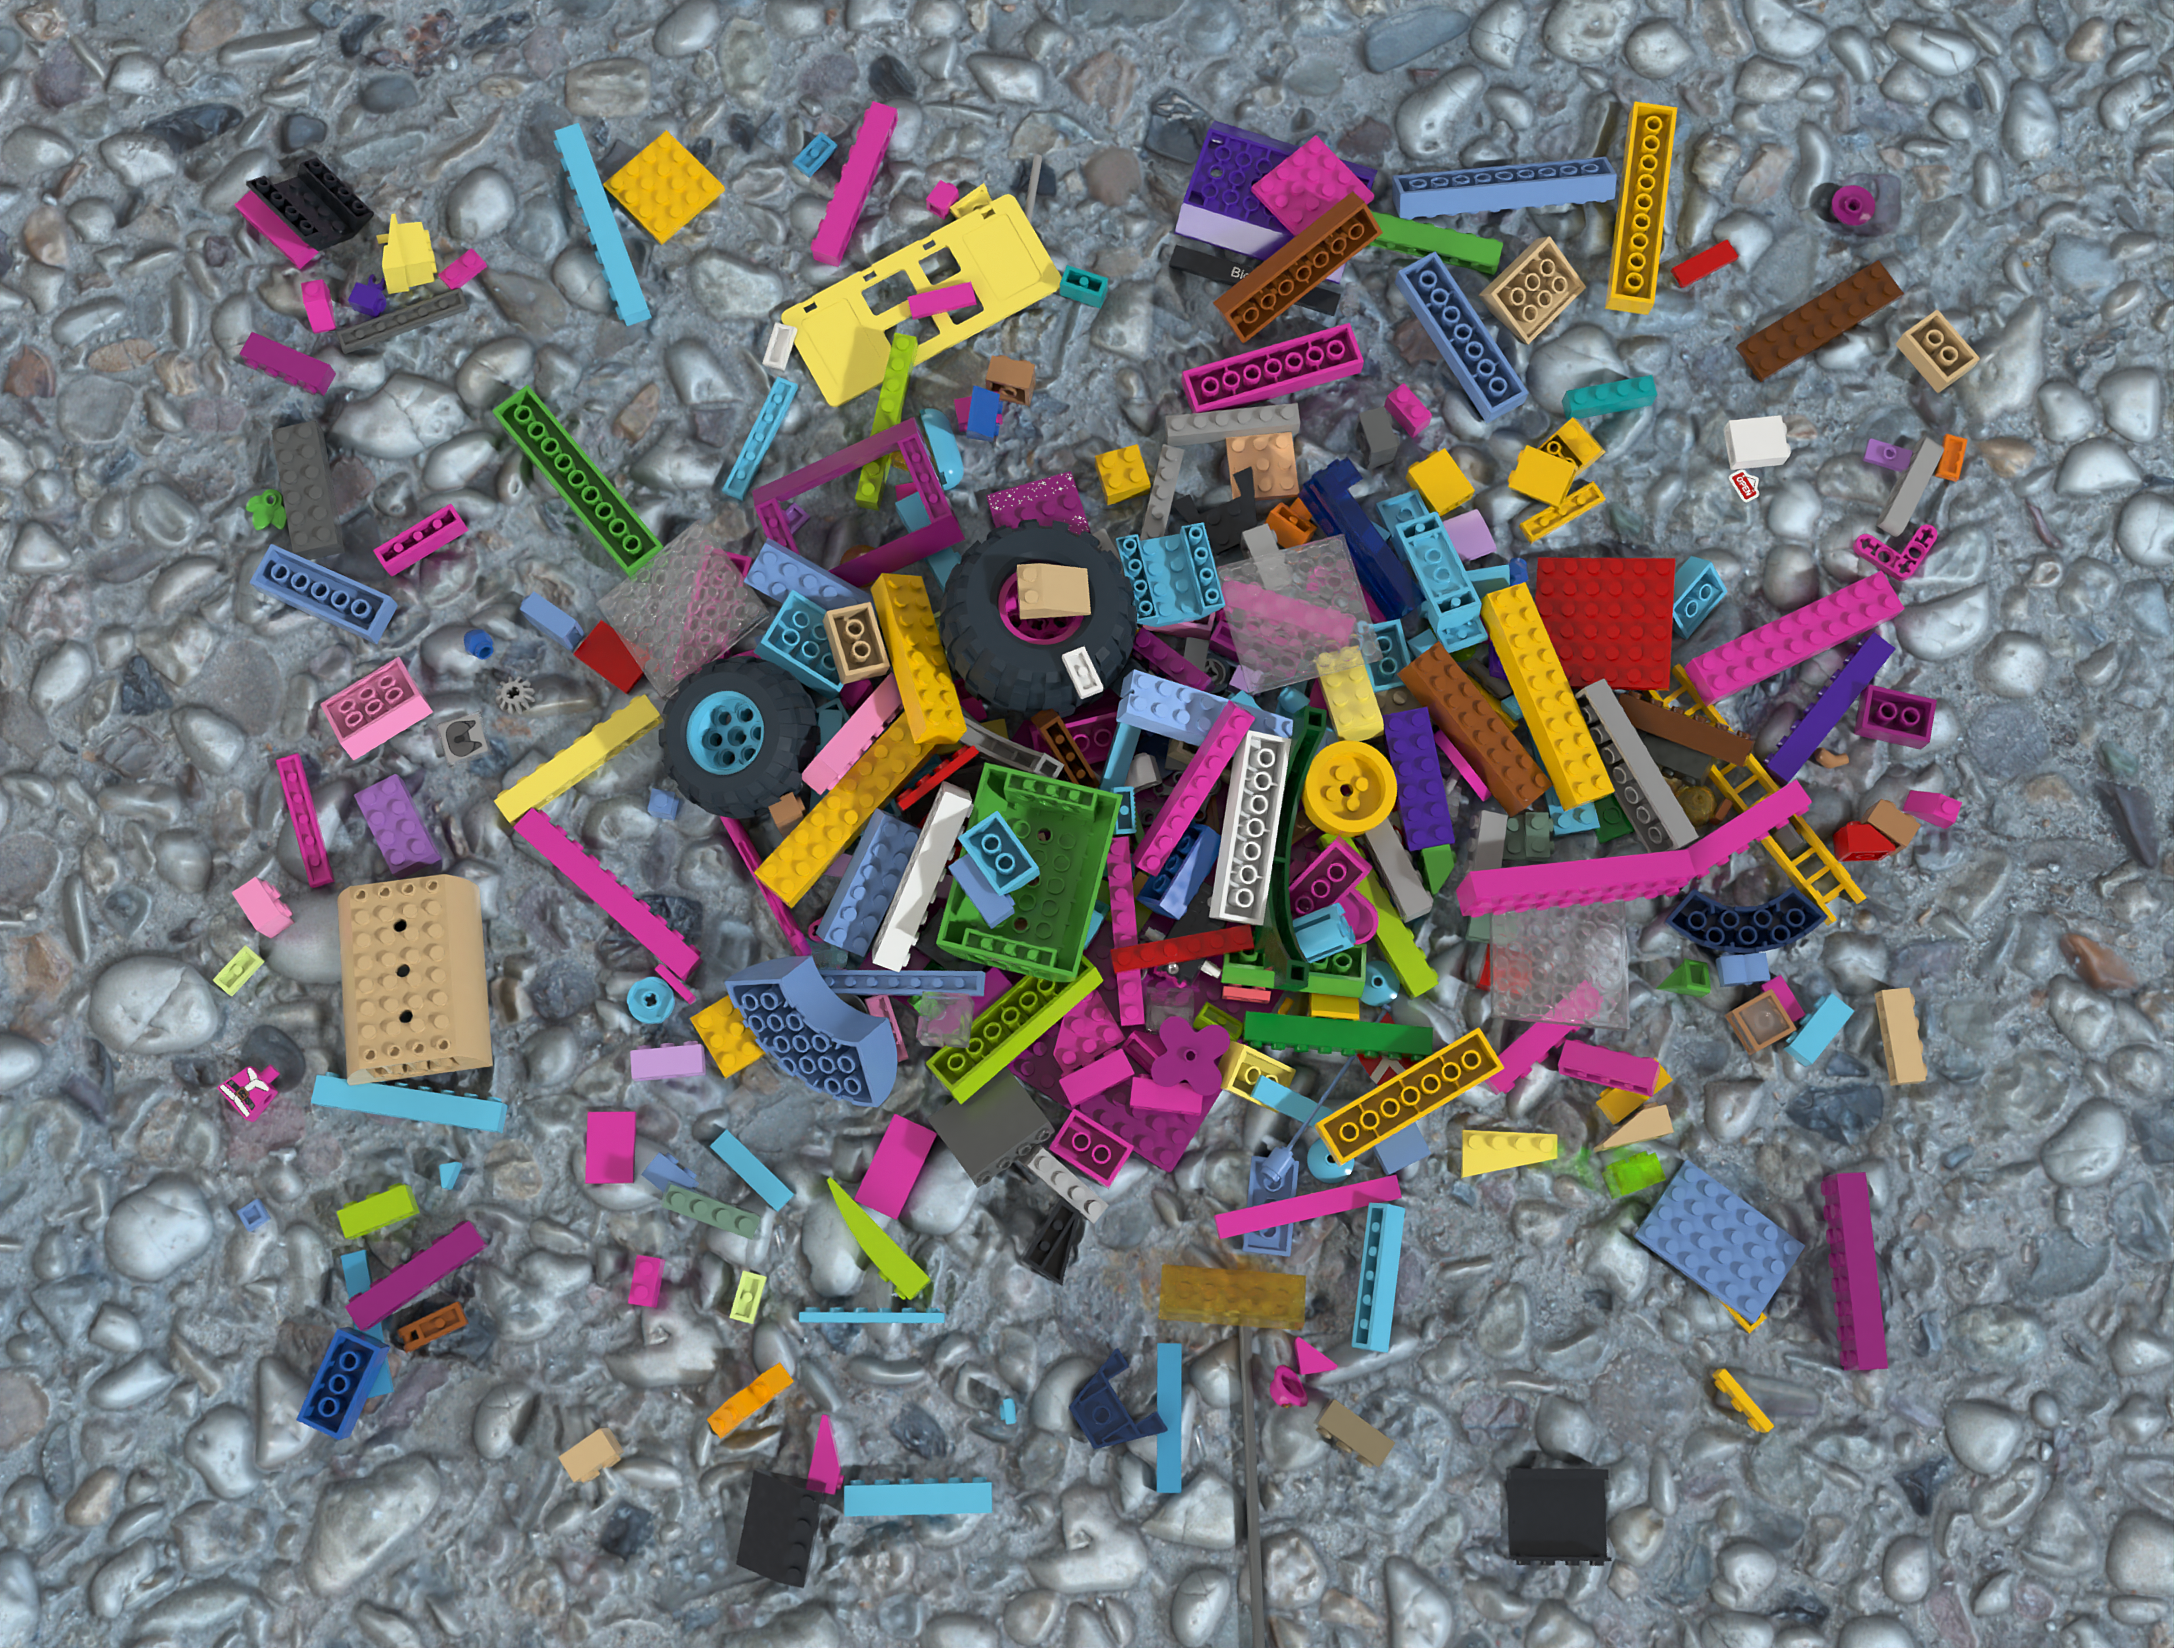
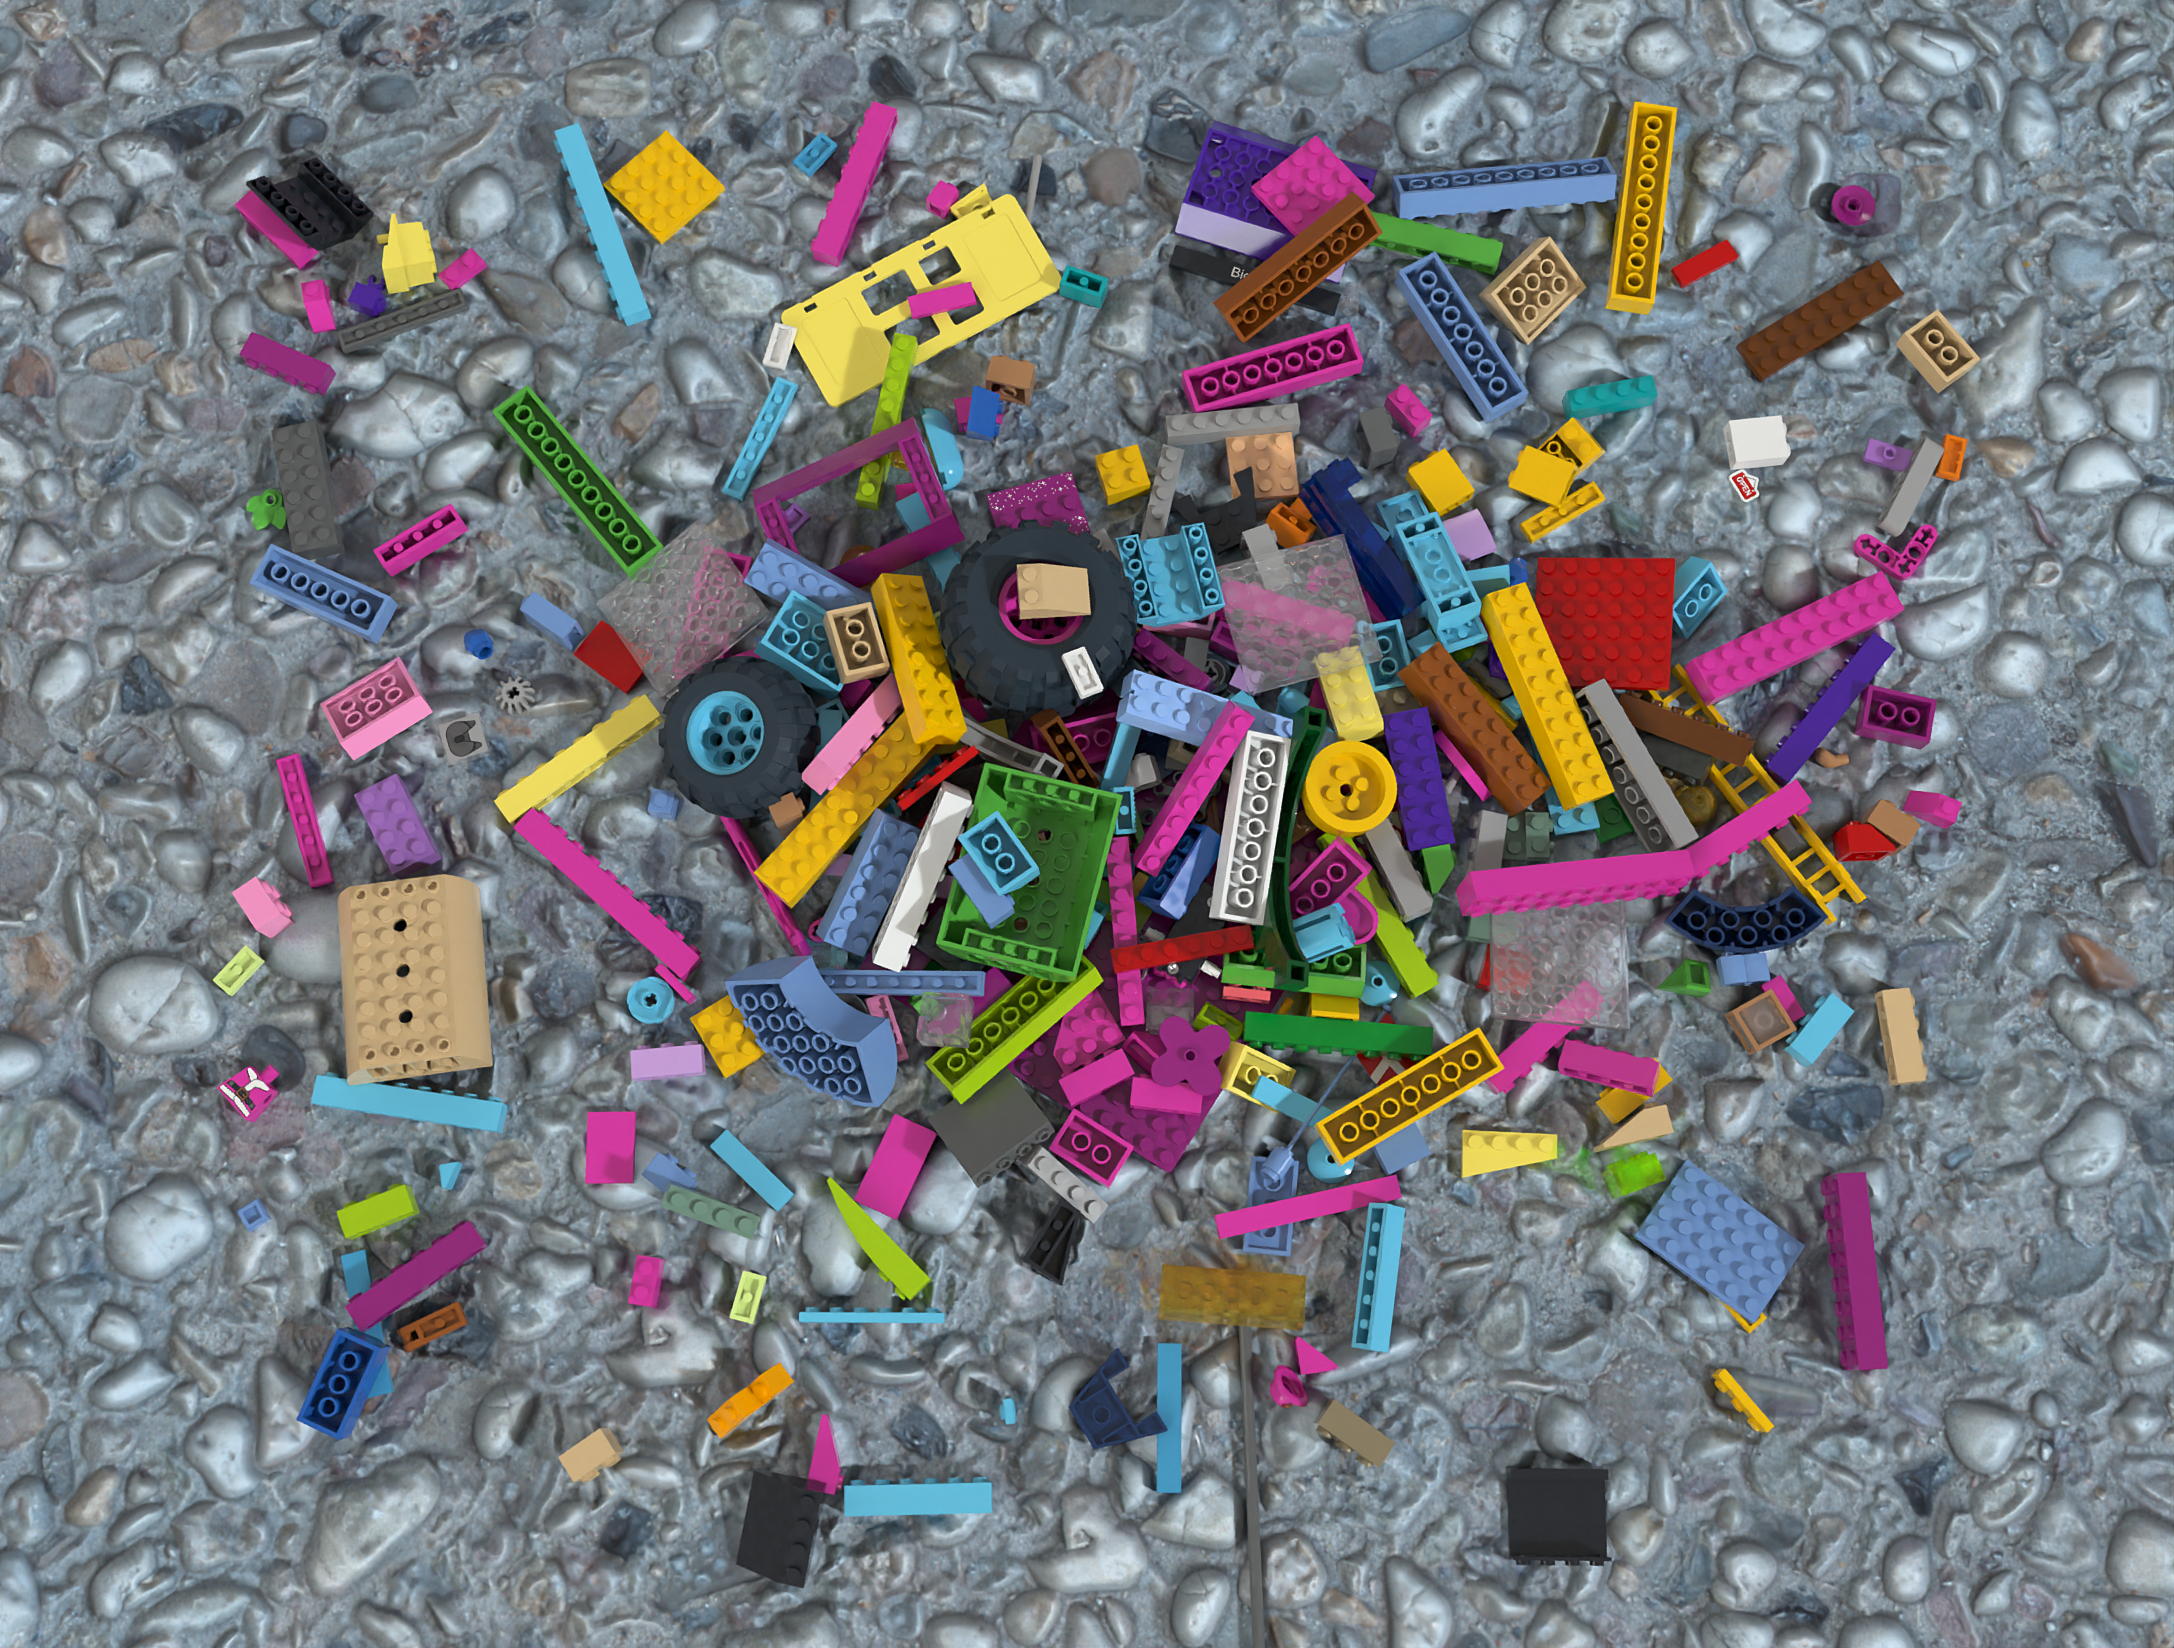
(1721, 812): dark orange tile -> none

